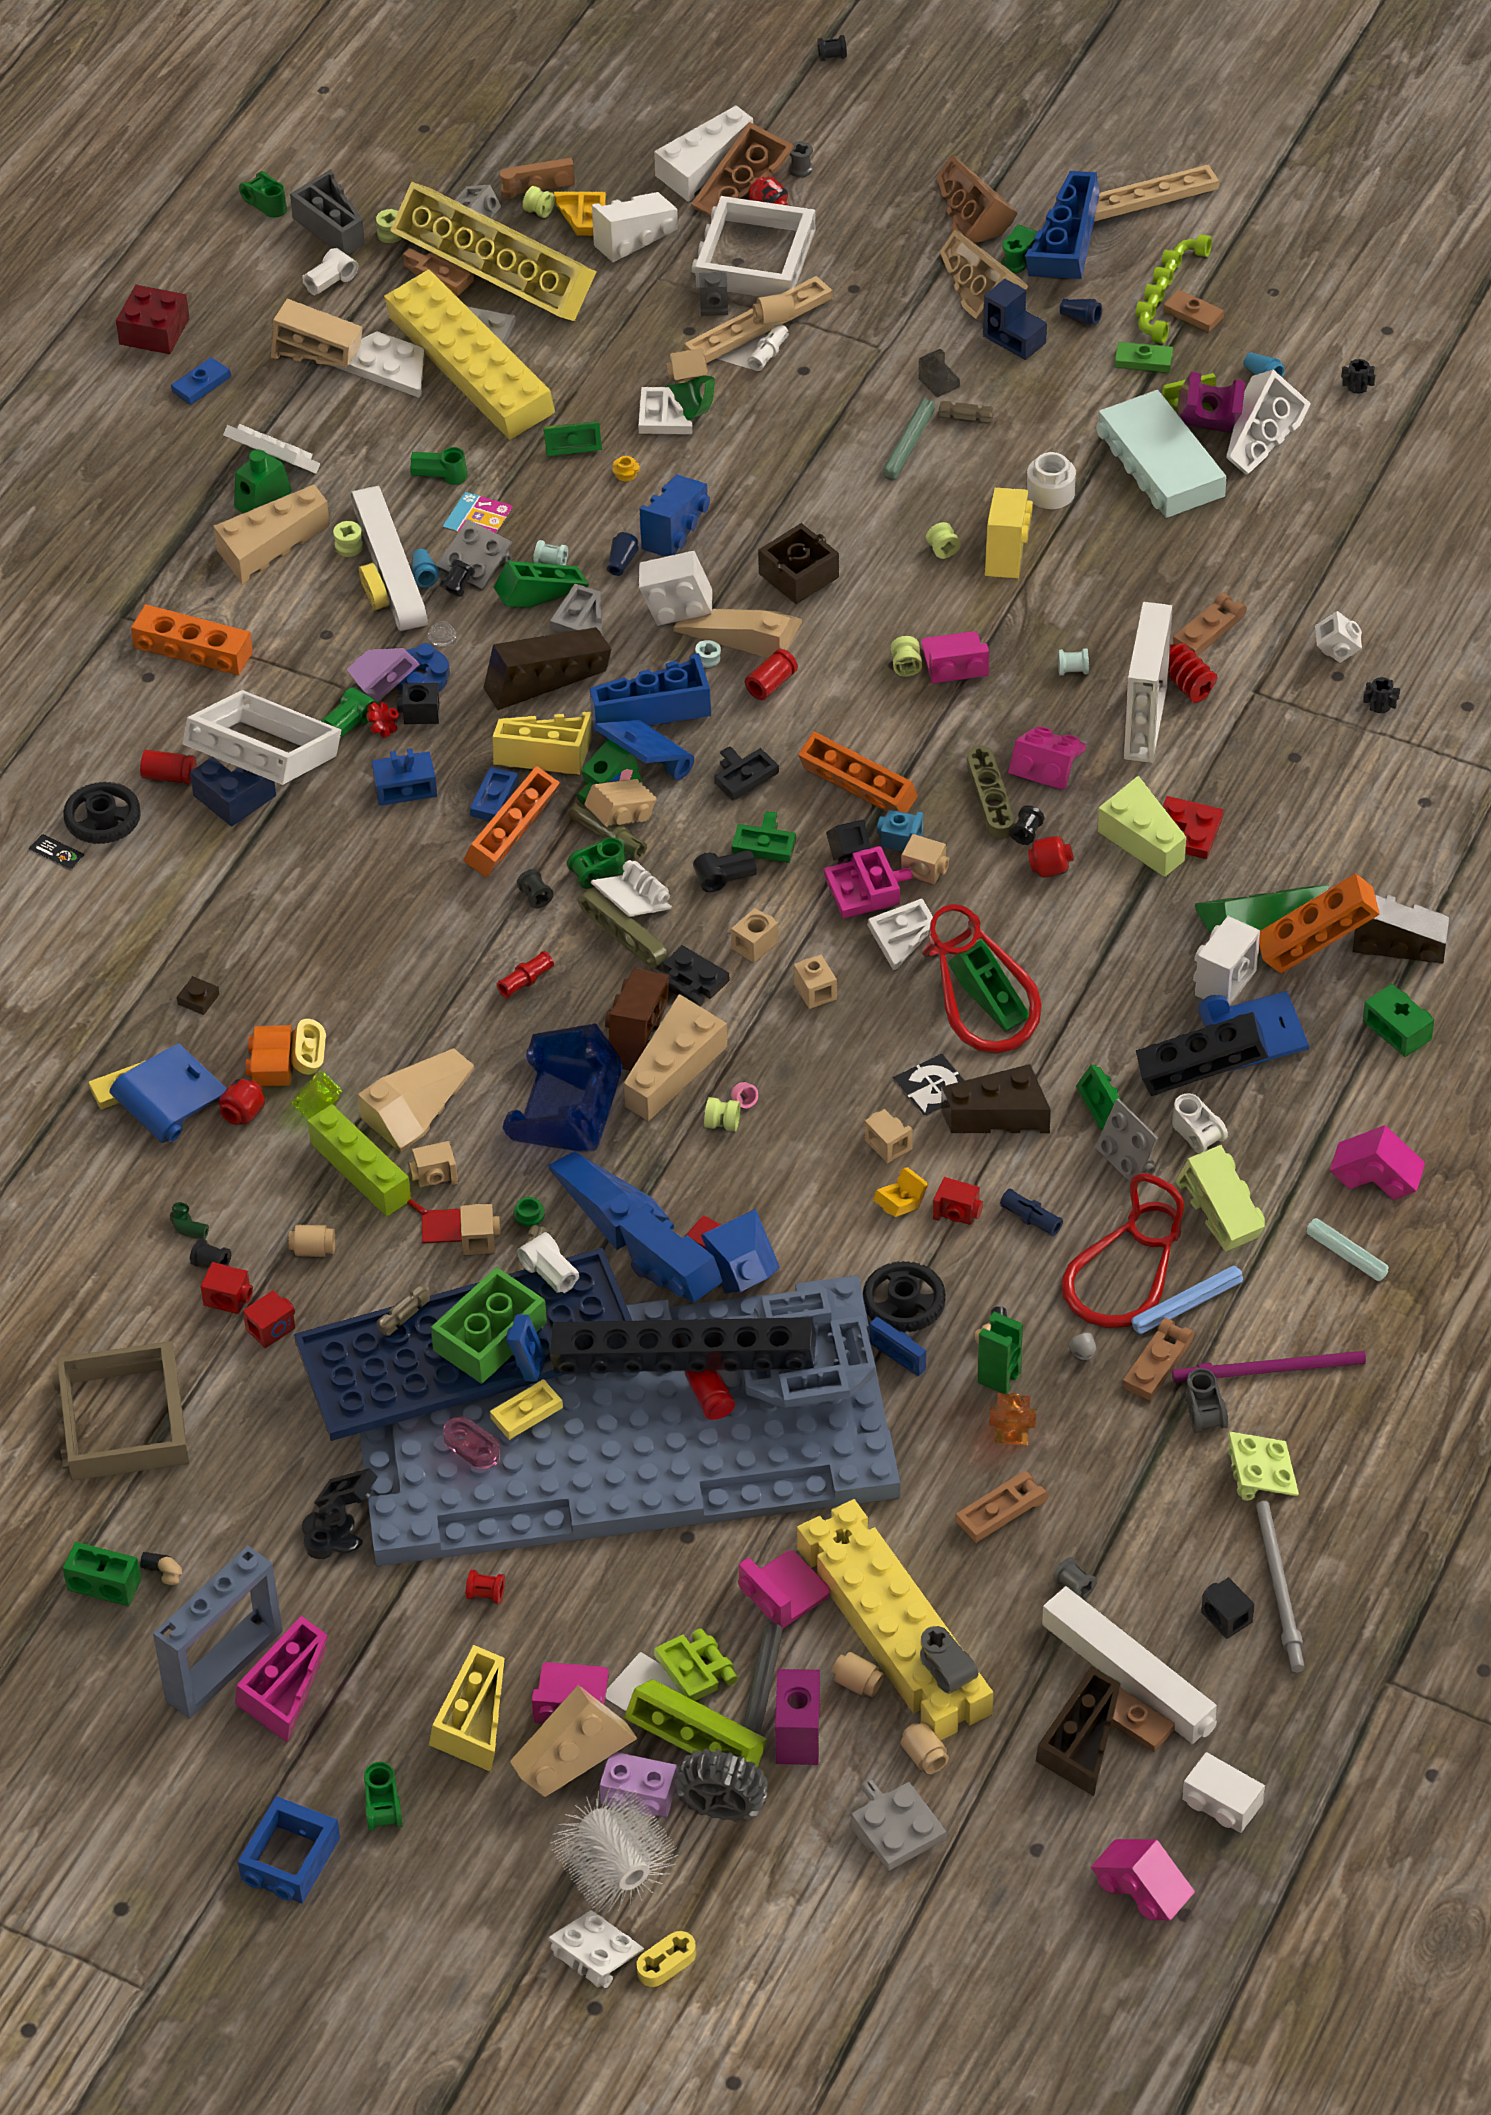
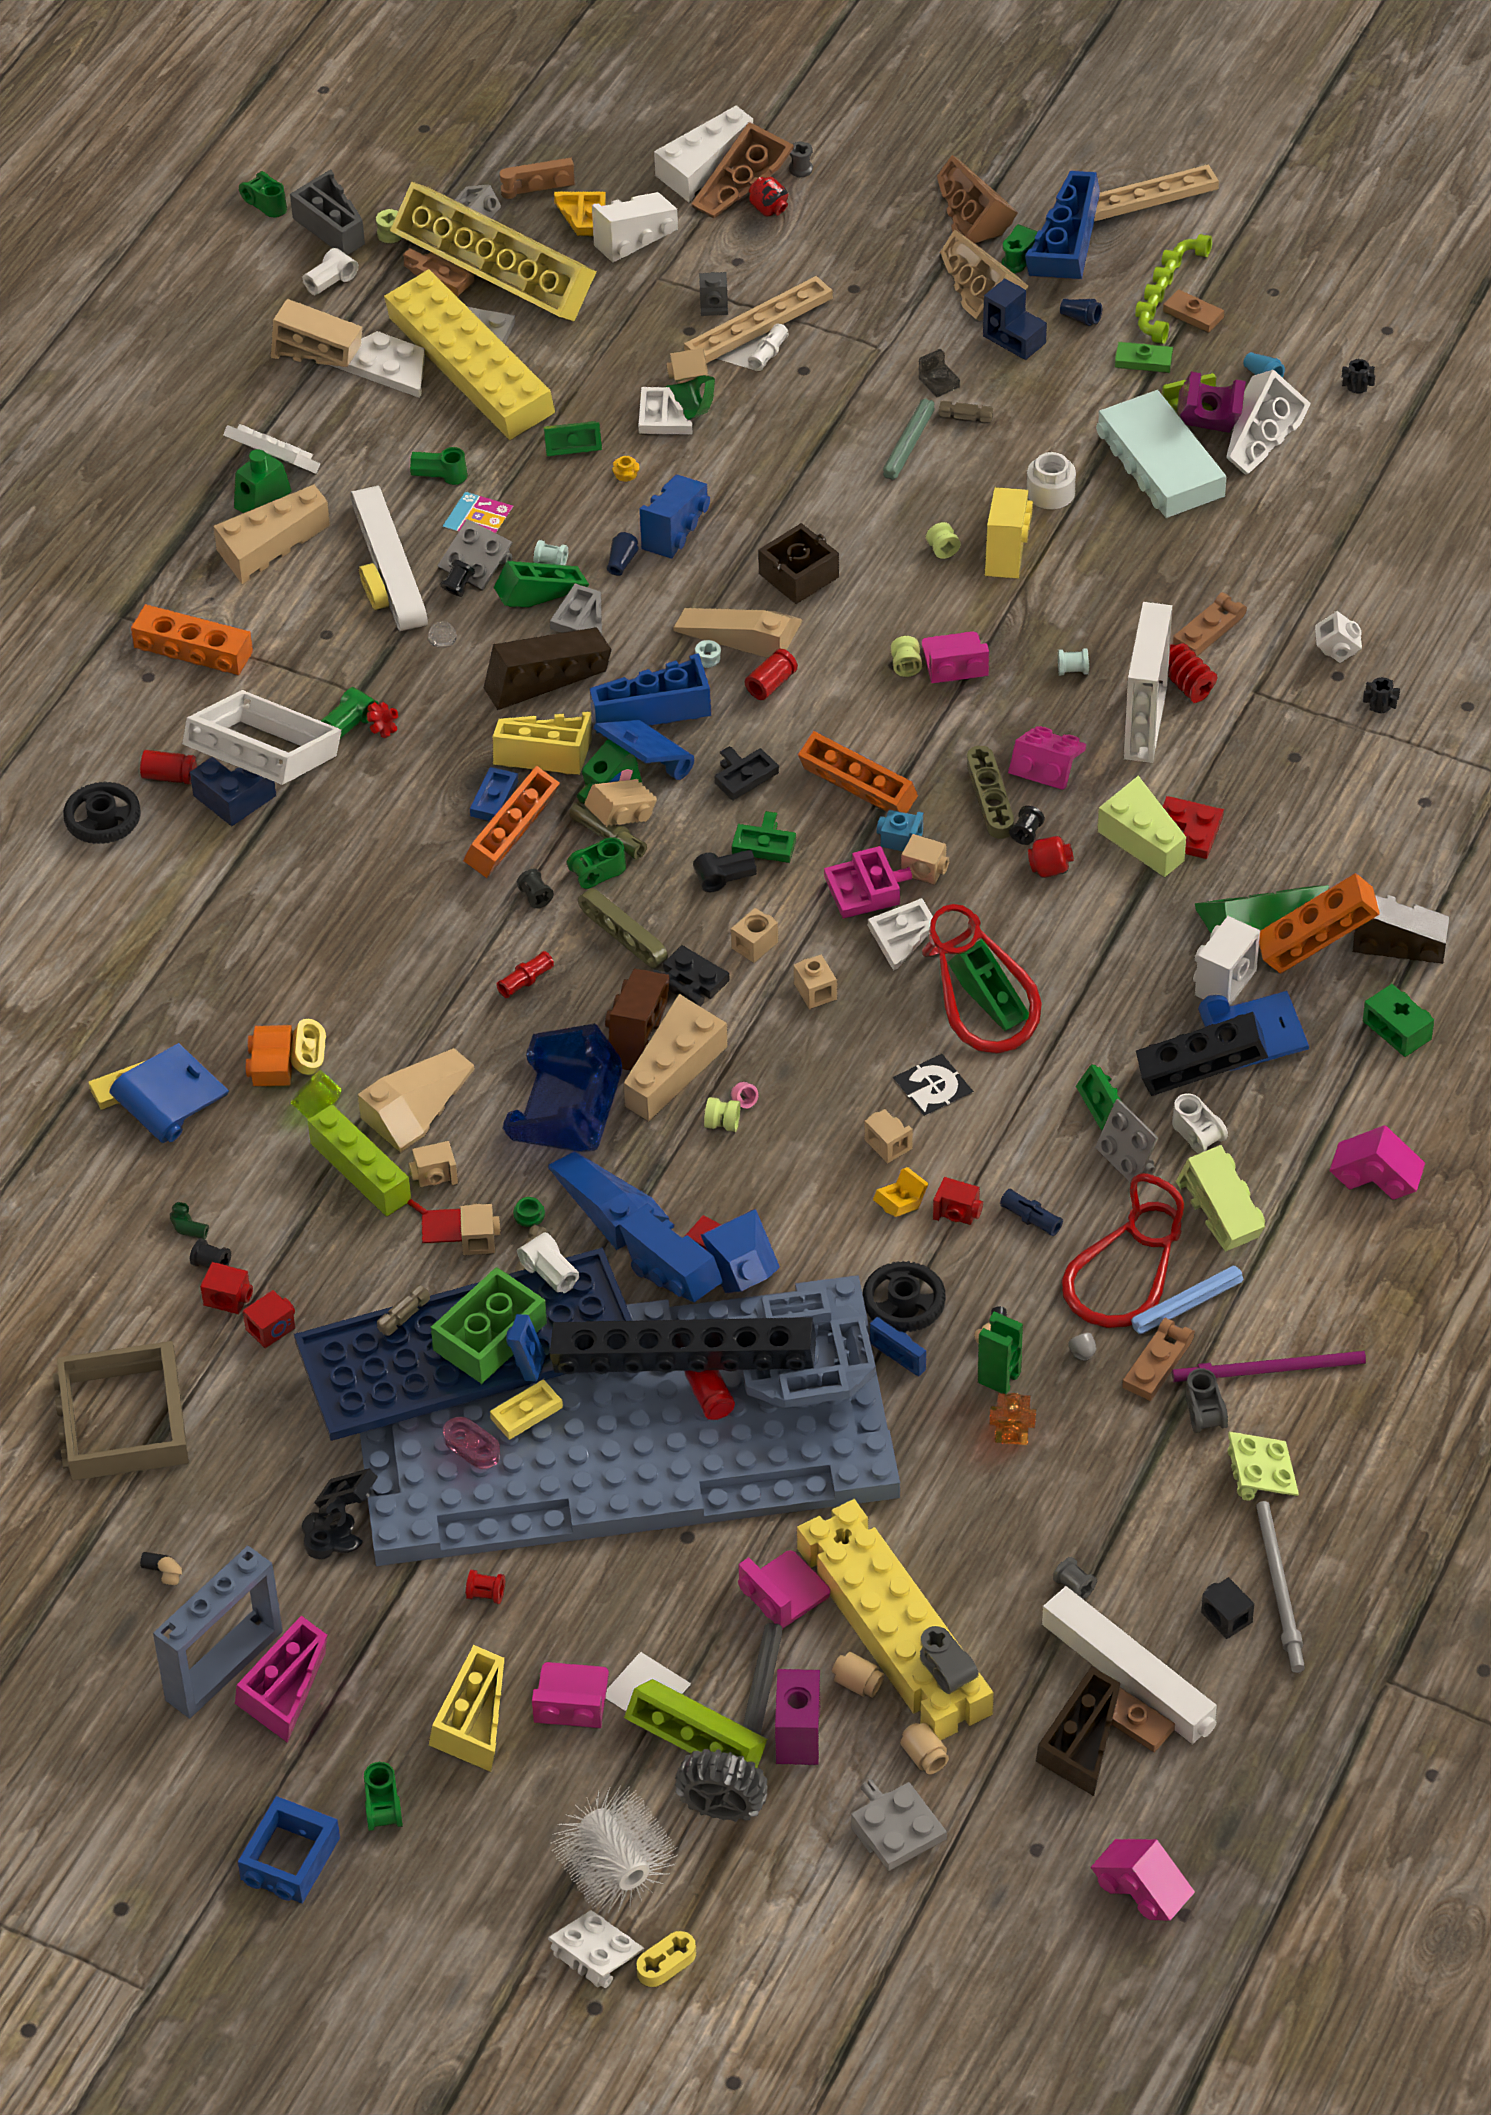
(56, 851): black sticker -> none
(102, 1574): green brick -> none
(152, 319): dark red brick -> none
(198, 995): dark brown plate -> none
(200, 380): blue plate -> none
(241, 1101): red head -> none
(312, 1241): tan brick -> none
(348, 538): yellowish green wheel -> none
(382, 670): lavender slope -> none
(404, 777): blue brick -> none
(419, 703): black brick -> none
(424, 569): dark azure cone -> none
(433, 662): blue plate -> none
(538, 202): yellowish green wheel -> none
(571, 1742): tan wedge -> none
(634, 891): white hinge -> none
(650, 1778): lavender brick -> none
(675, 588): white brick -> none
(687, 1668): lime plate -> none
(762, 214): white window -> none
(773, 309): tan brick -> none
(832, 48): black bush -> none
(847, 839): black brick -> none
(996, 1101): dark brown wedge -> none
(1001, 1506): medium nougat plate -> none
(1223, 1792): white brick -> none
(1347, 1249): light aqua axle -> none

